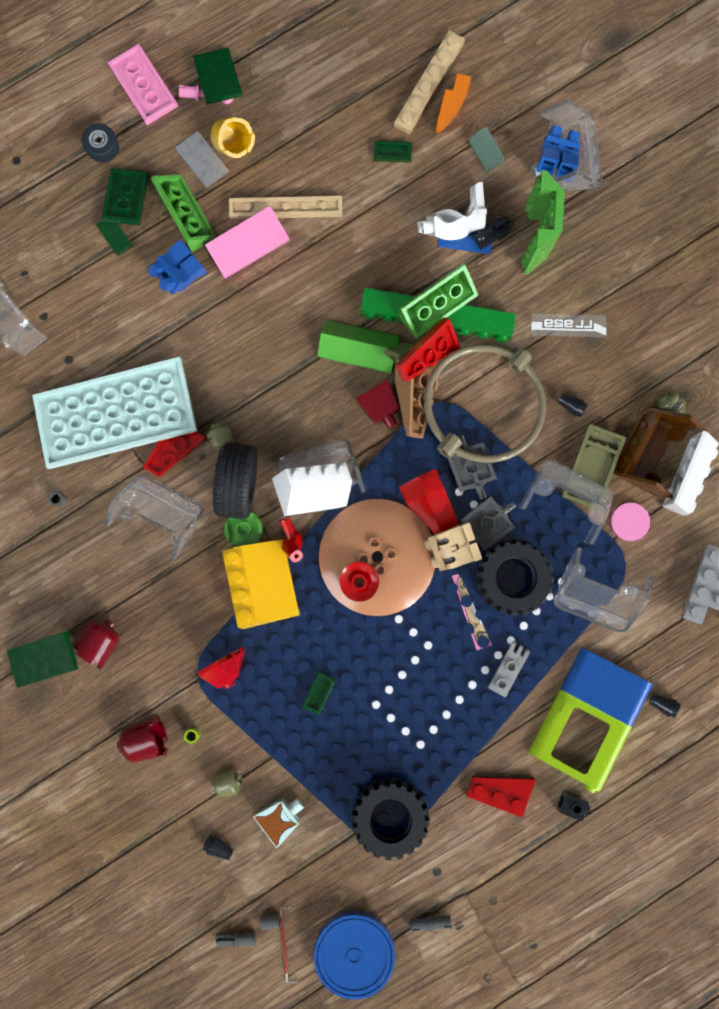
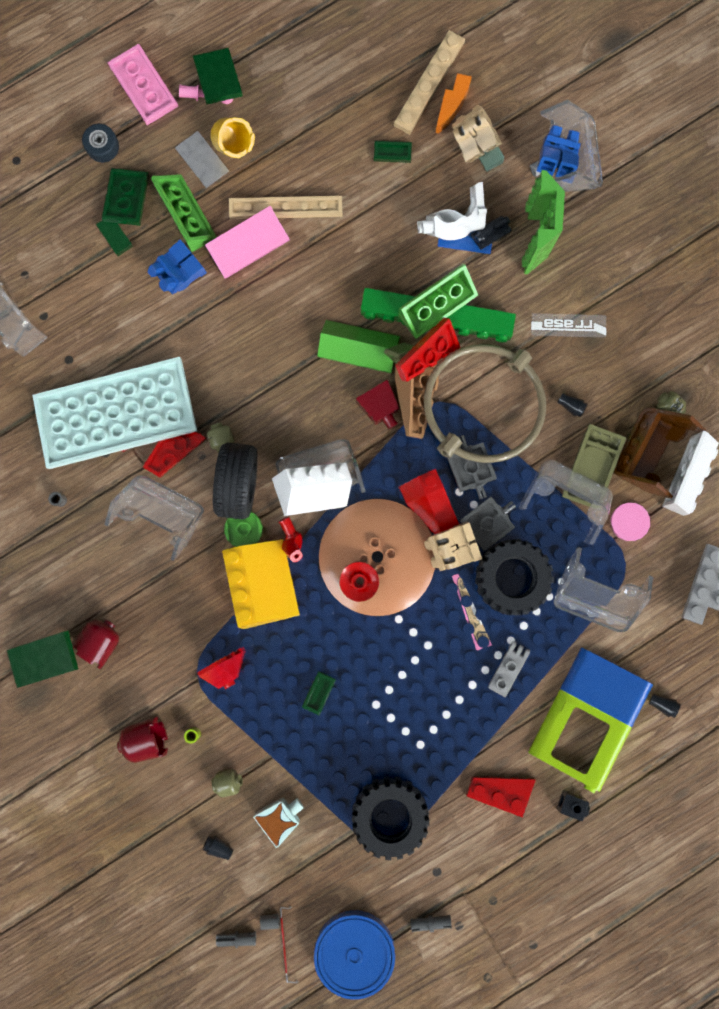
(466, 131): none -> tan hips

